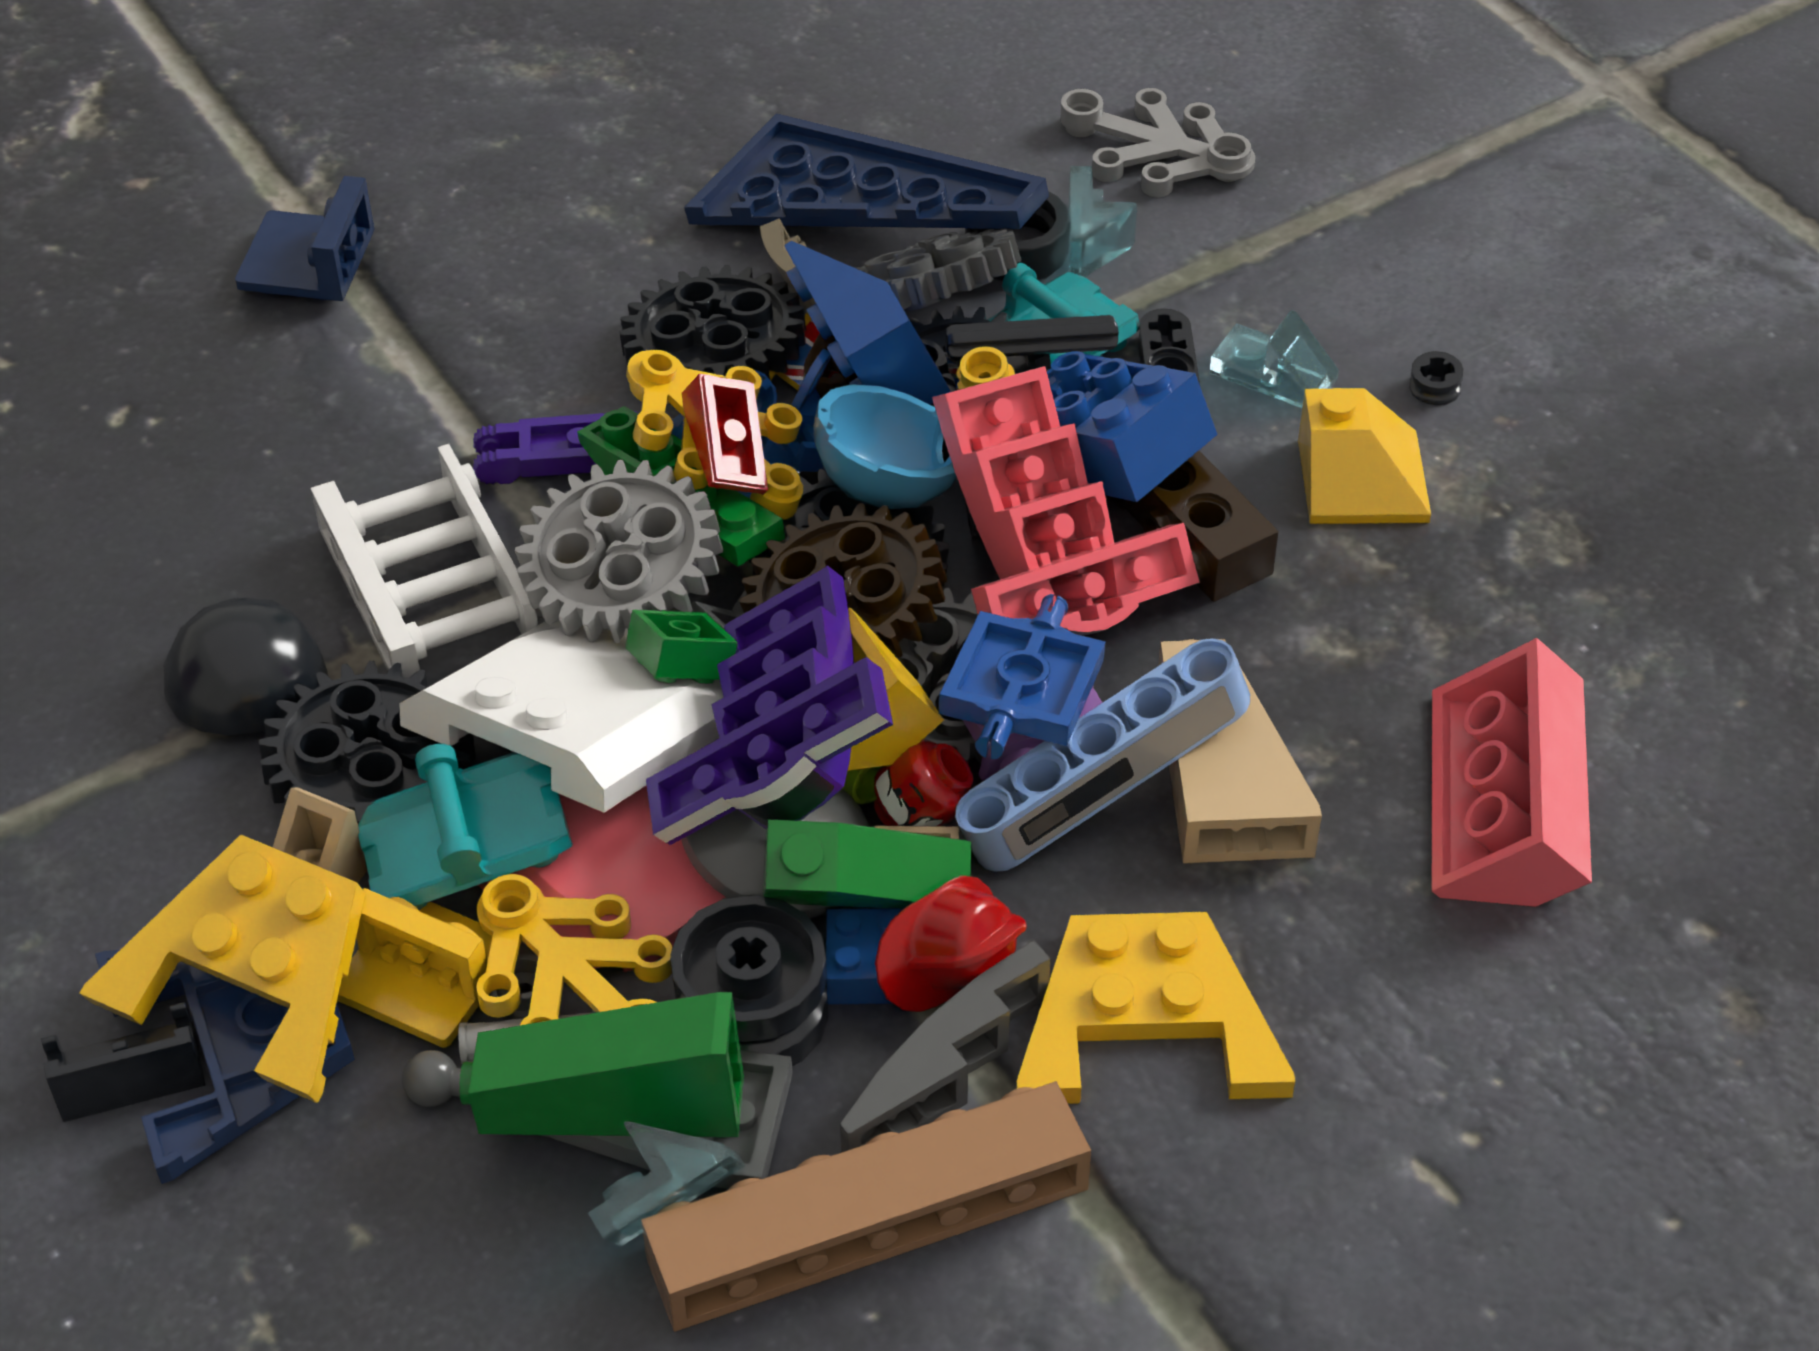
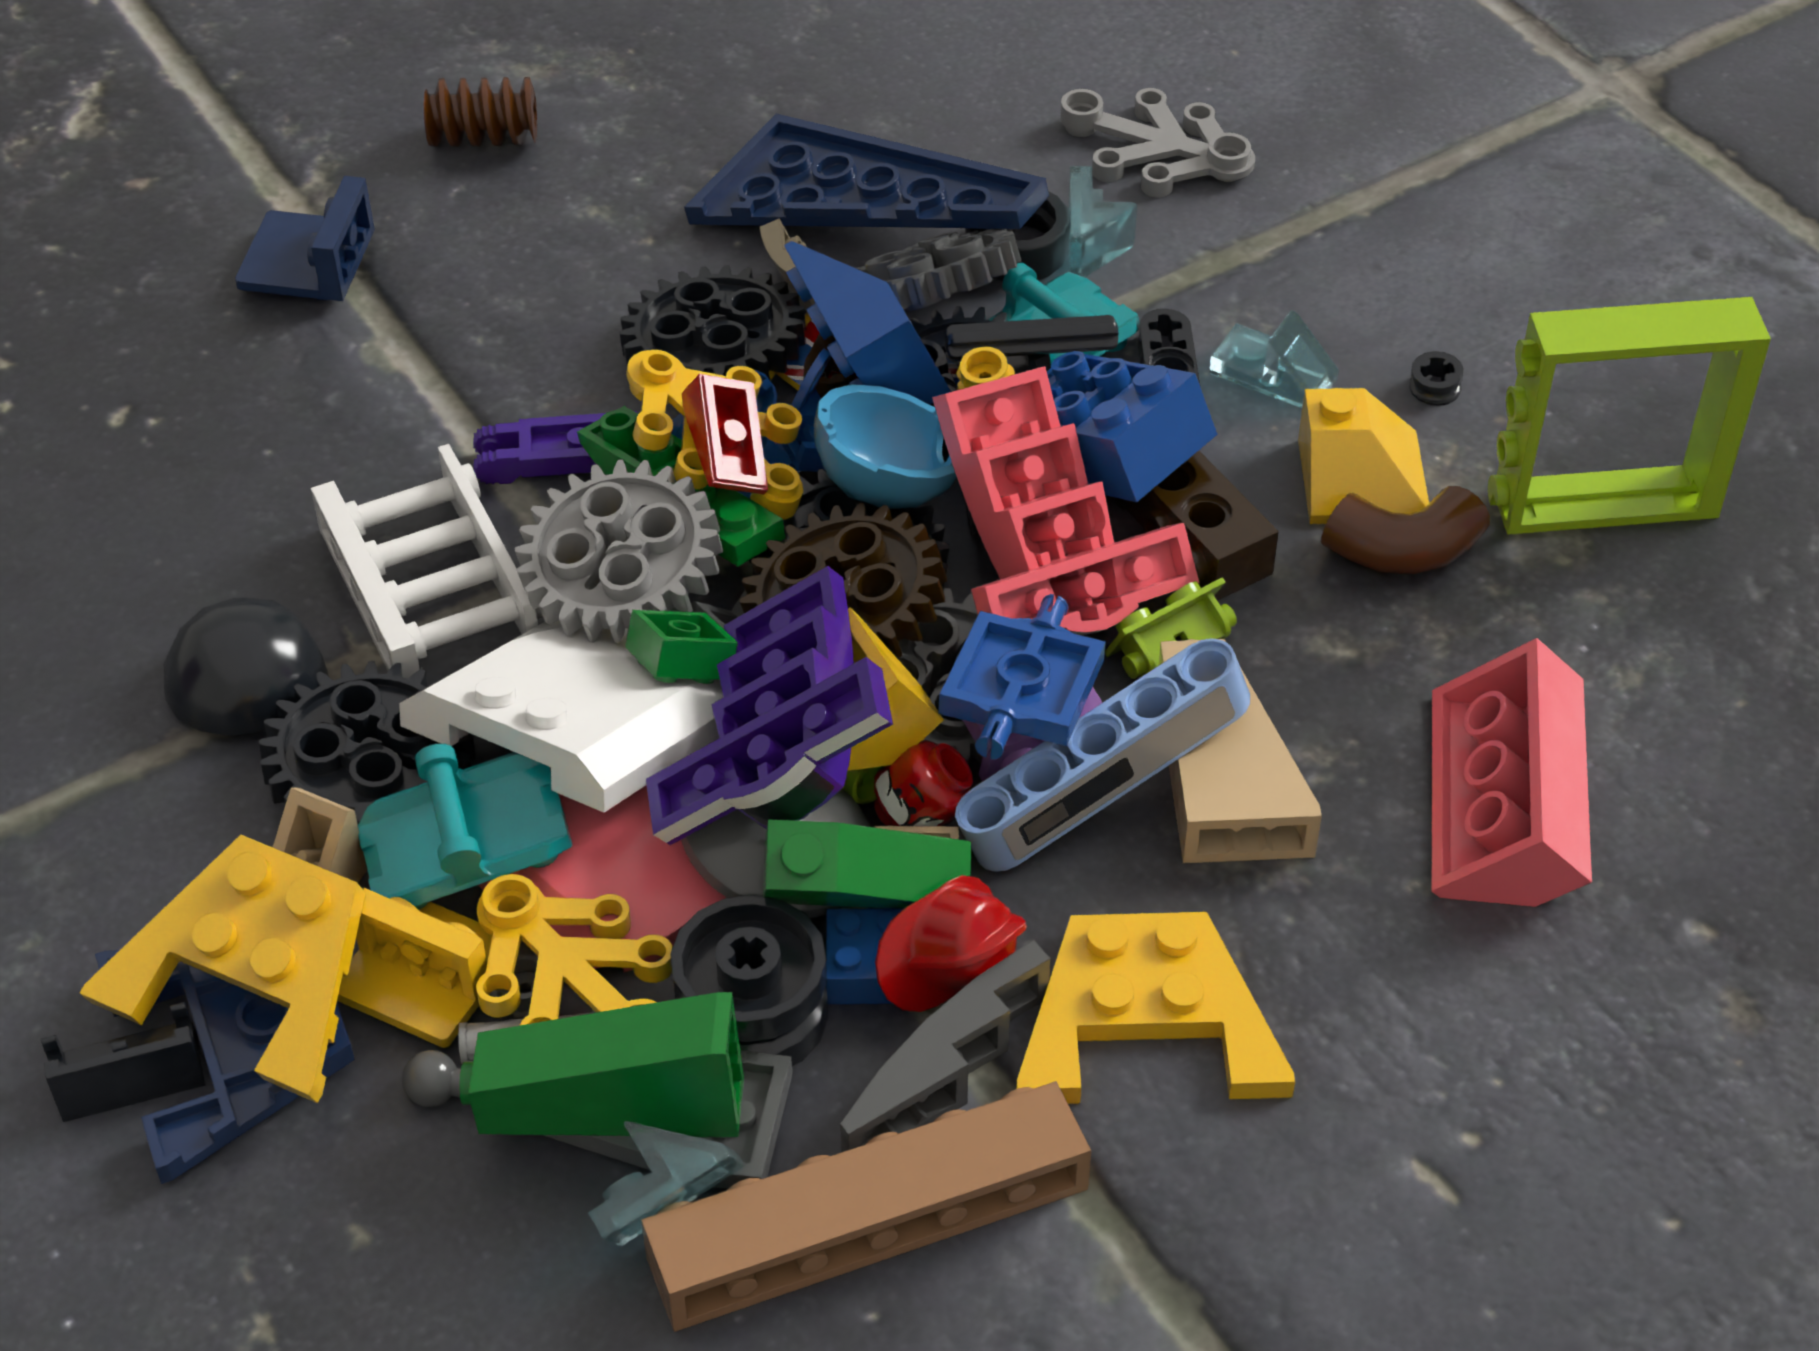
(480, 113): none -> reddish brown piece
(1189, 614): none -> lime hinge
(1406, 541): none -> reddish brown cylinder
(1640, 495): none -> lime window

